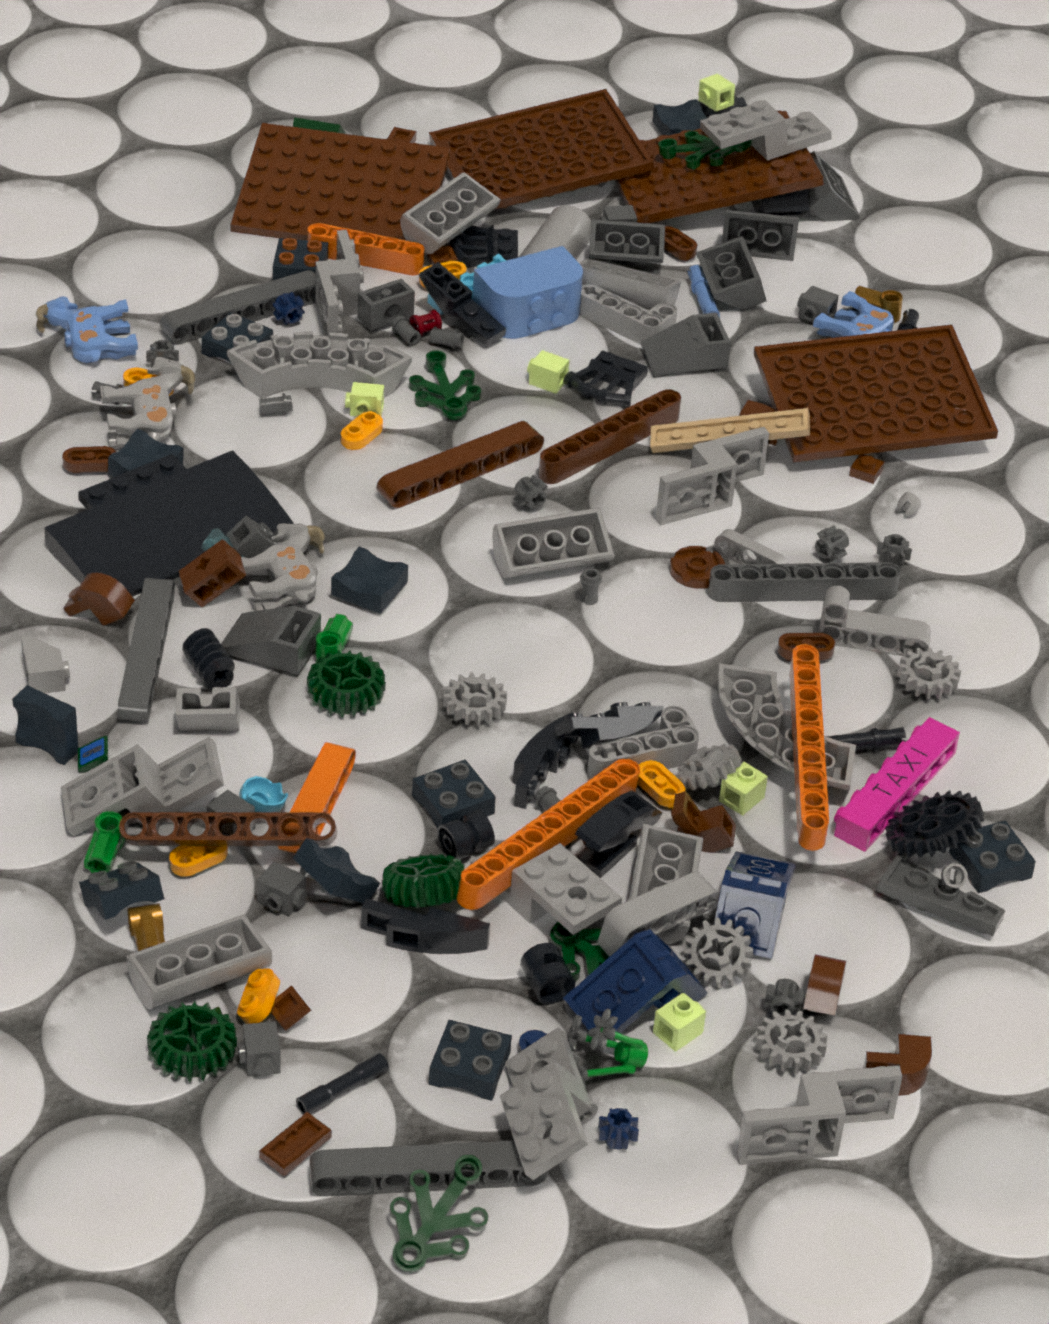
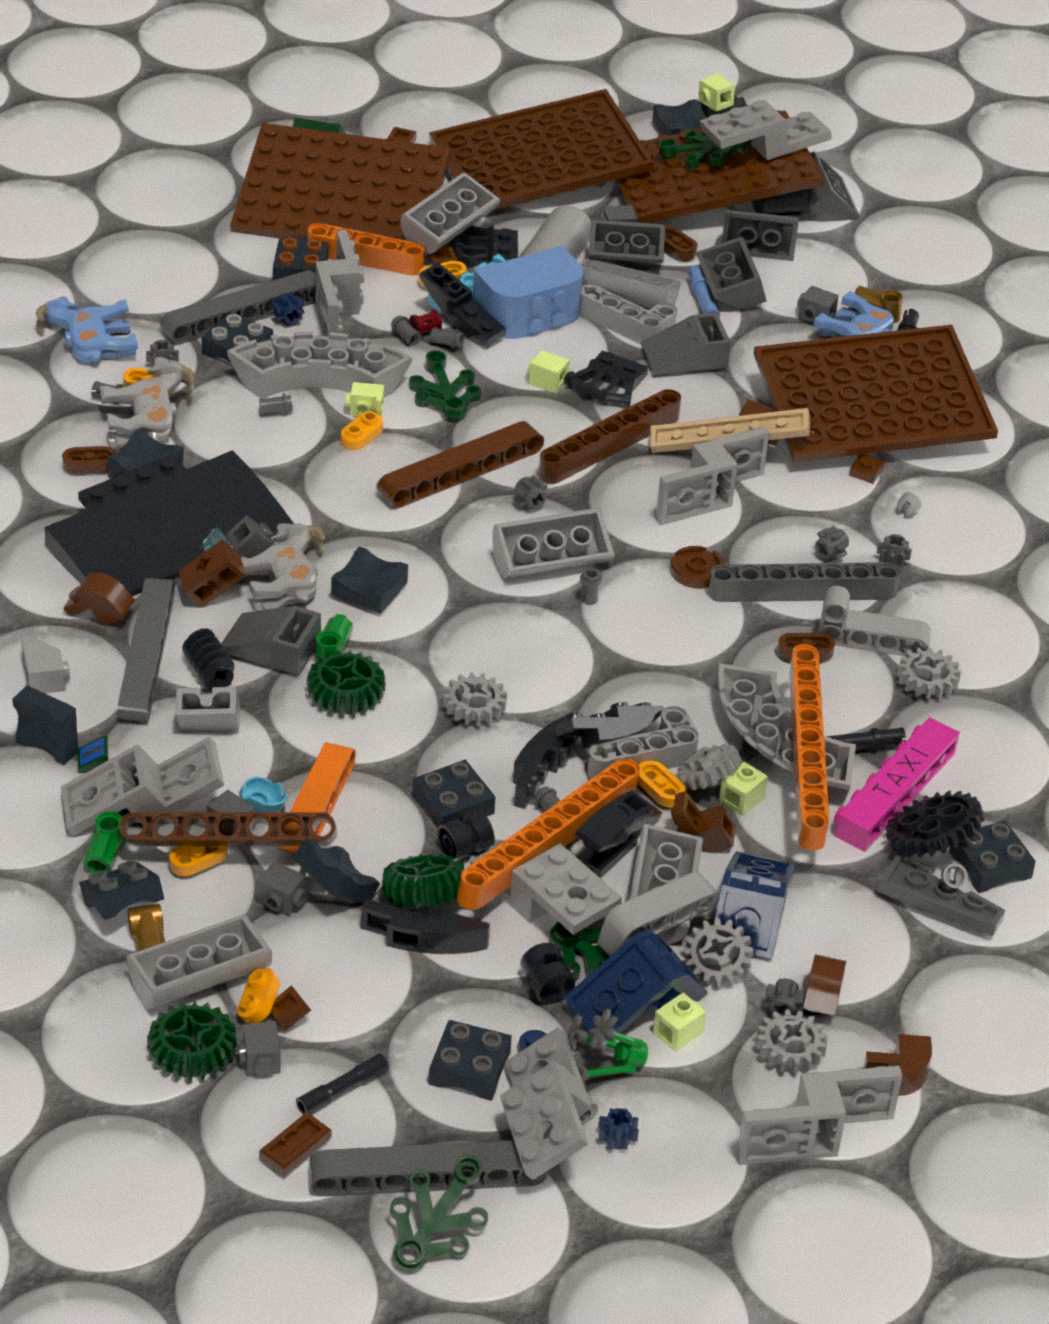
(383, 303): dark grey brick -> none
(735, 547): light grey beam -> none

